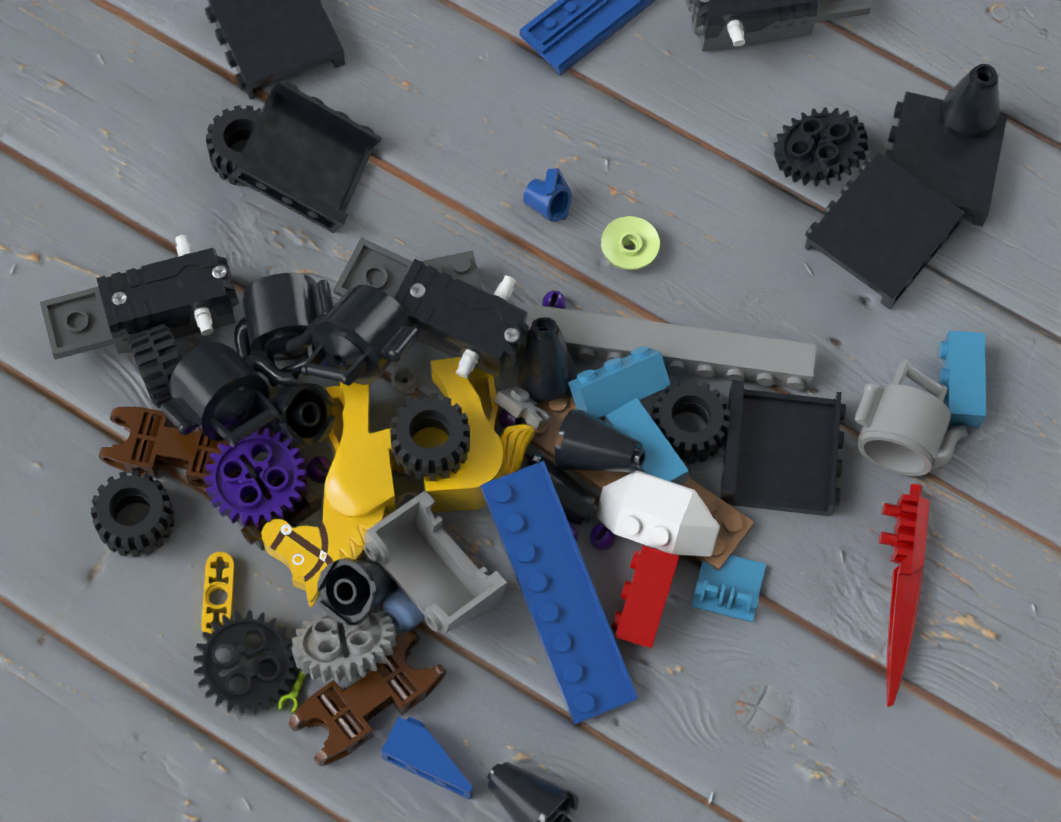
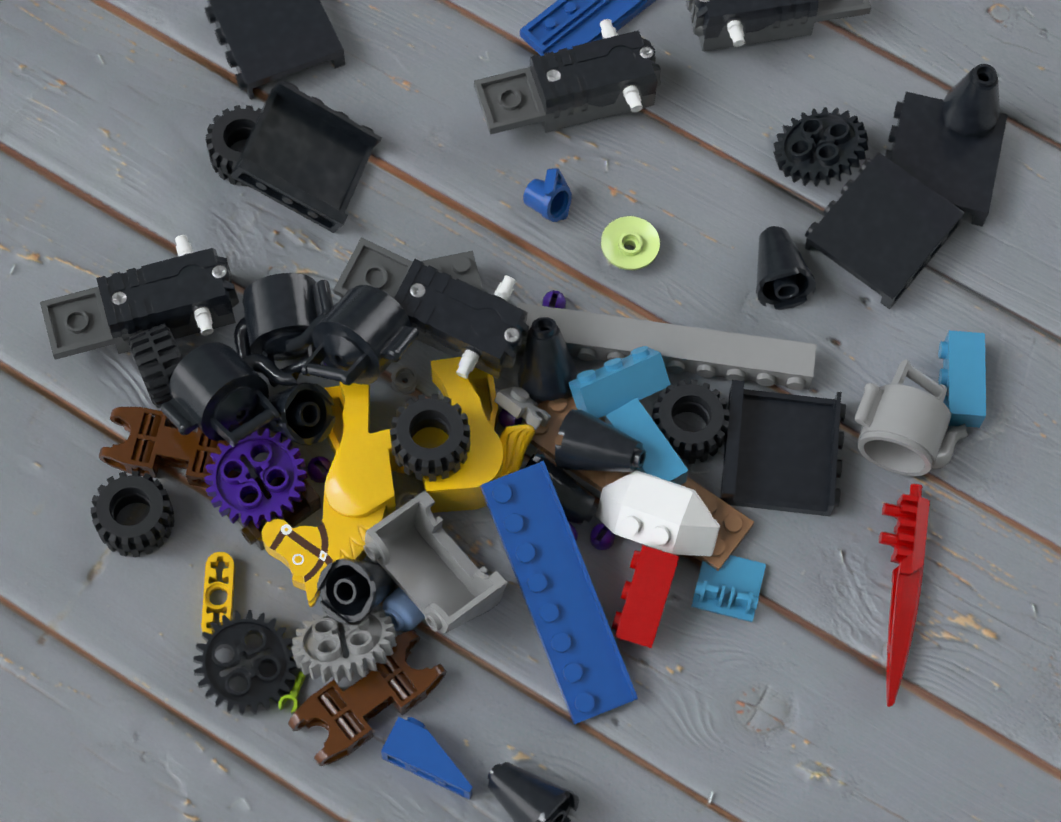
(573, 84): none -> piece
(781, 271): none -> black cone

